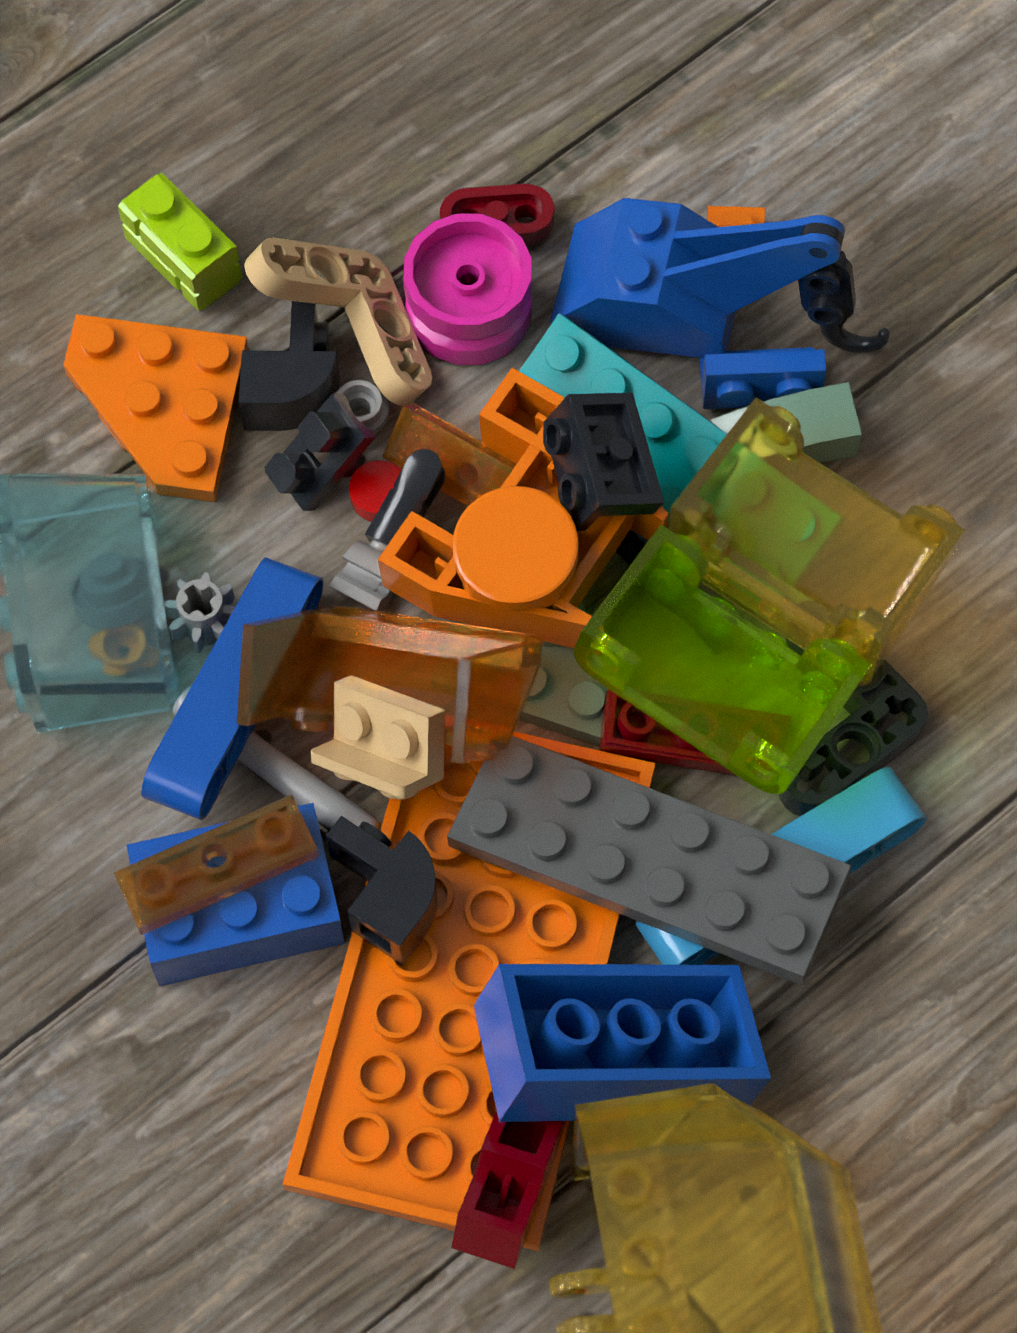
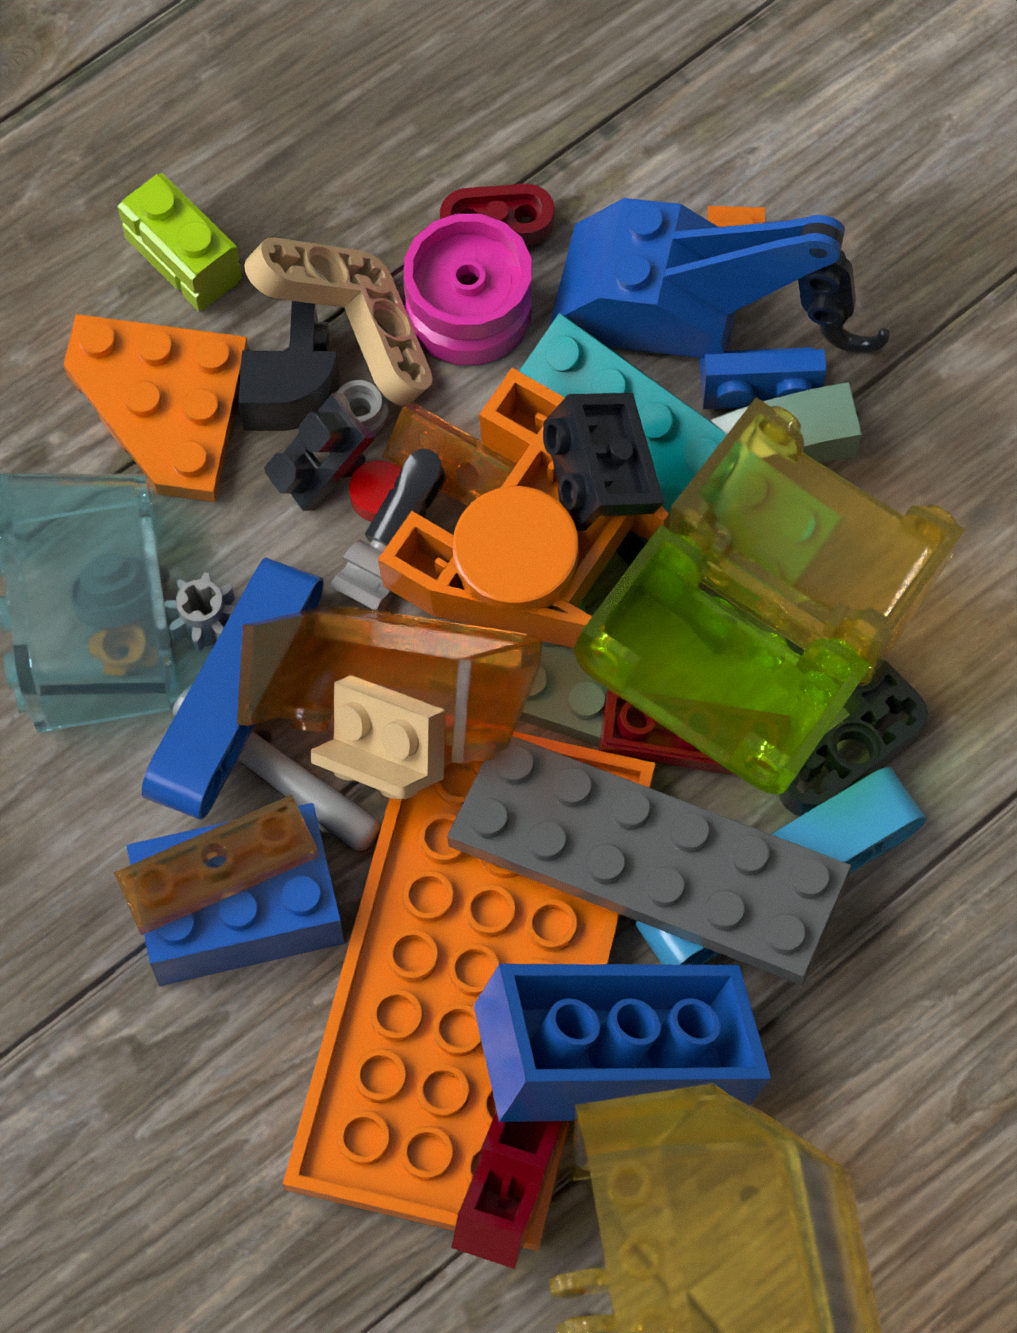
(401, 890): black brick -> none

